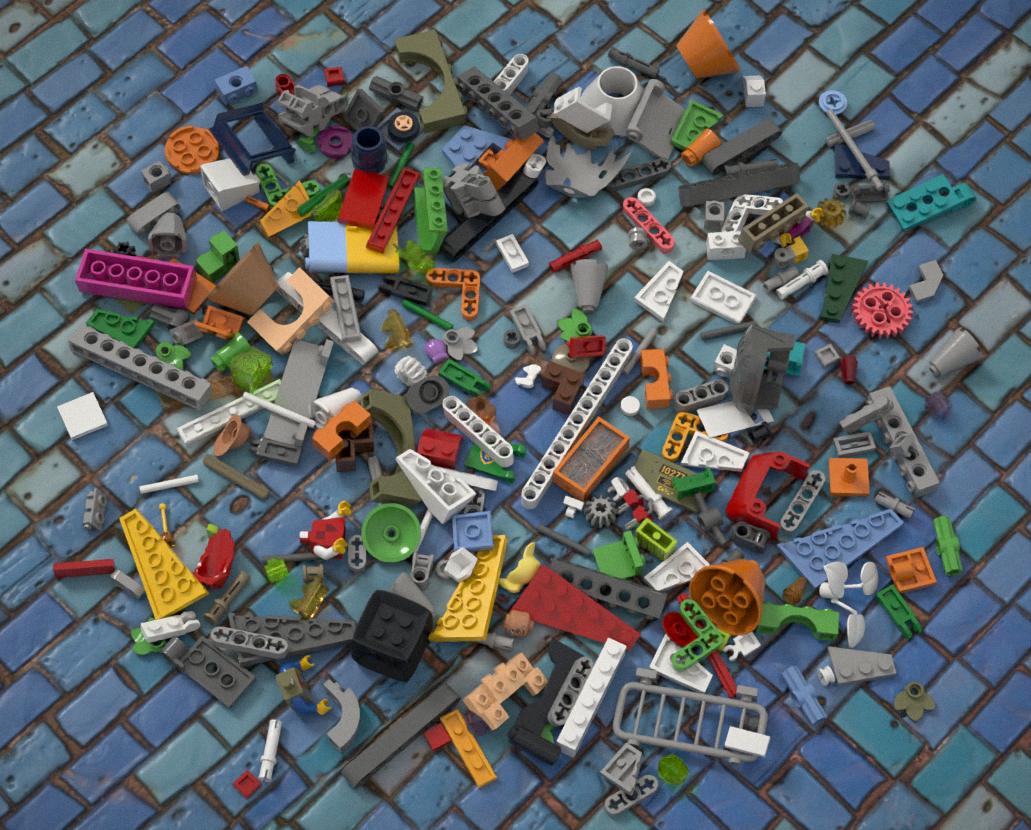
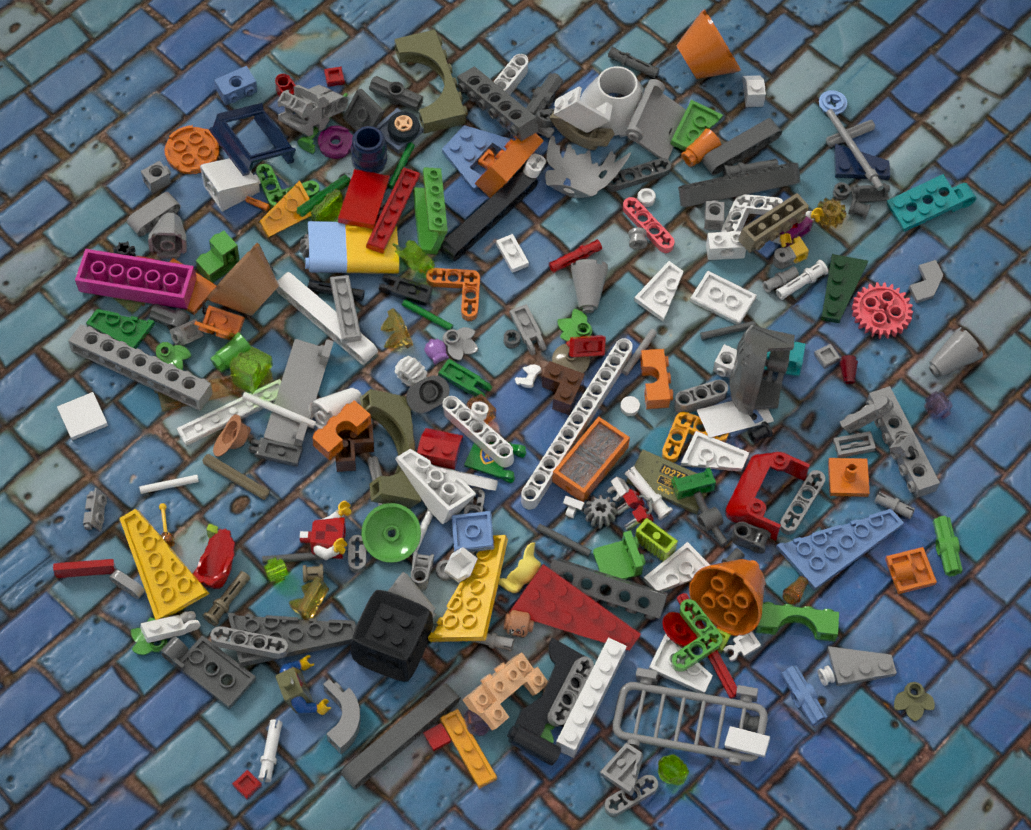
(315, 302): light nougat arch -> none
(472, 192): light grey connector -> none
(478, 415): none -> white bush
(834, 589): white plant -> none
(898, 610): green hinge -> none

